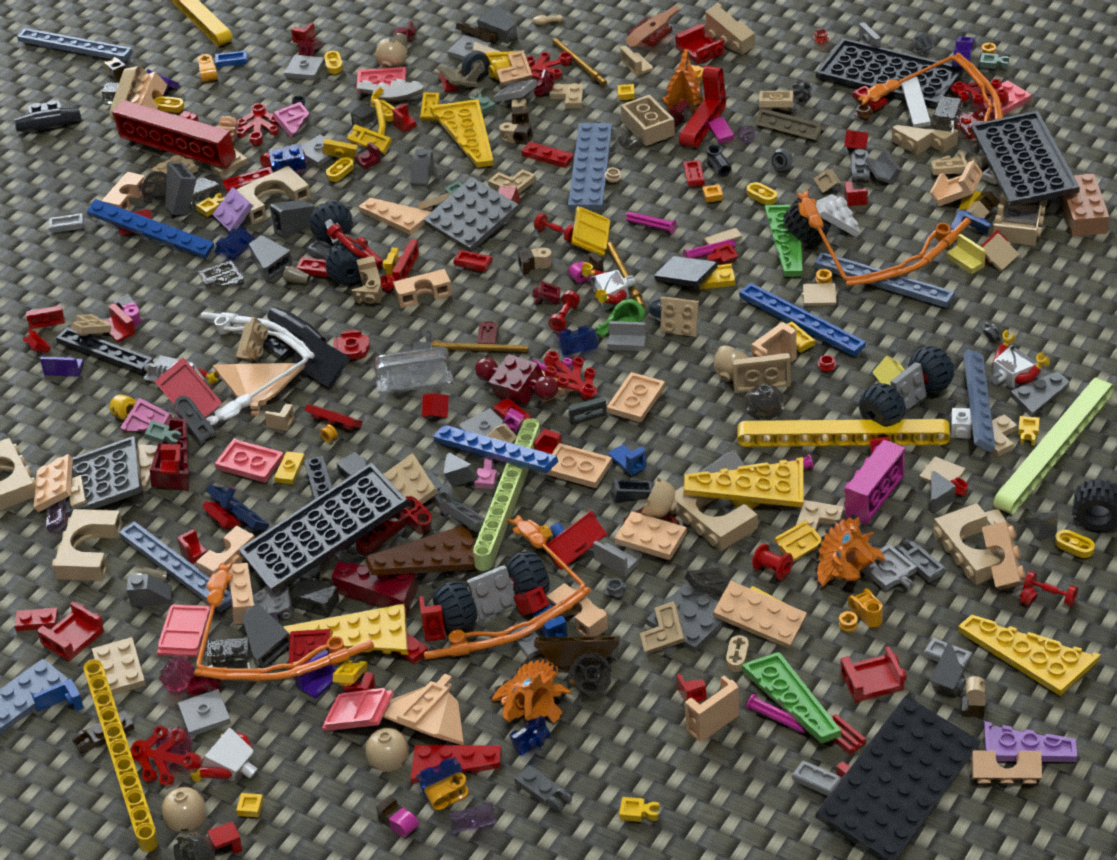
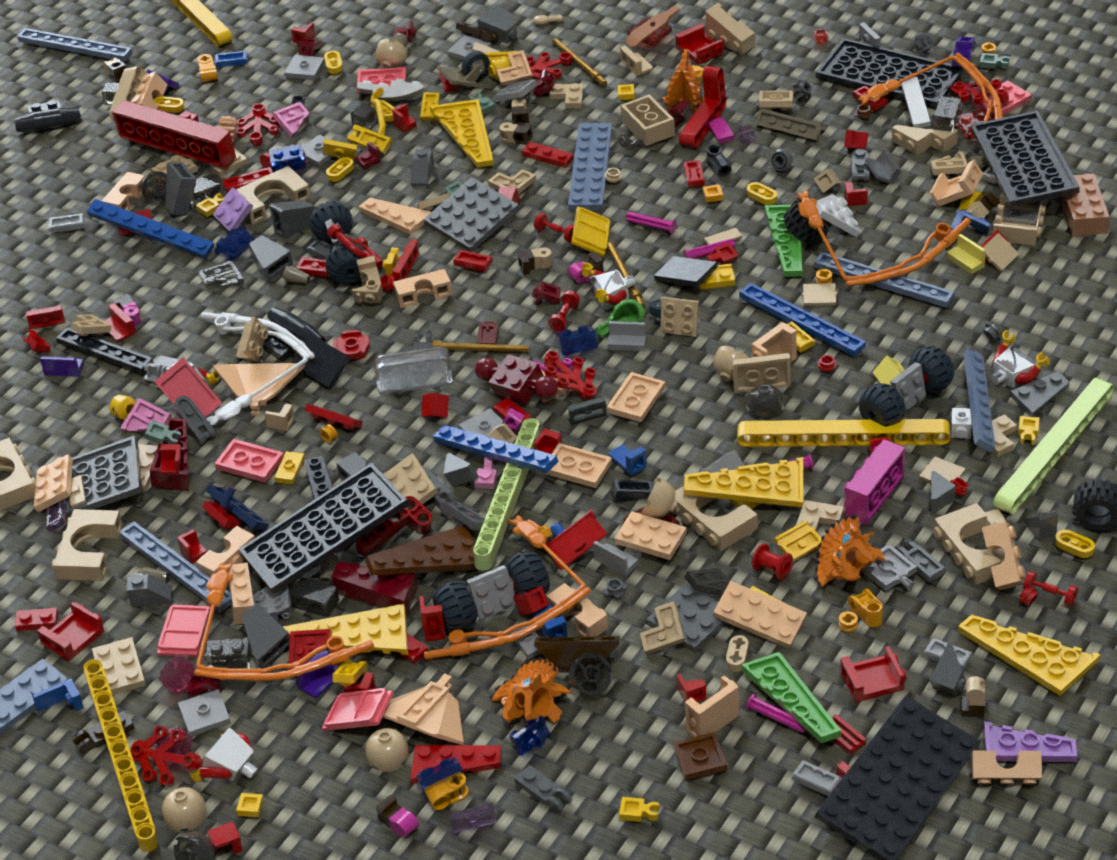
(700, 756): none -> reddish brown plate

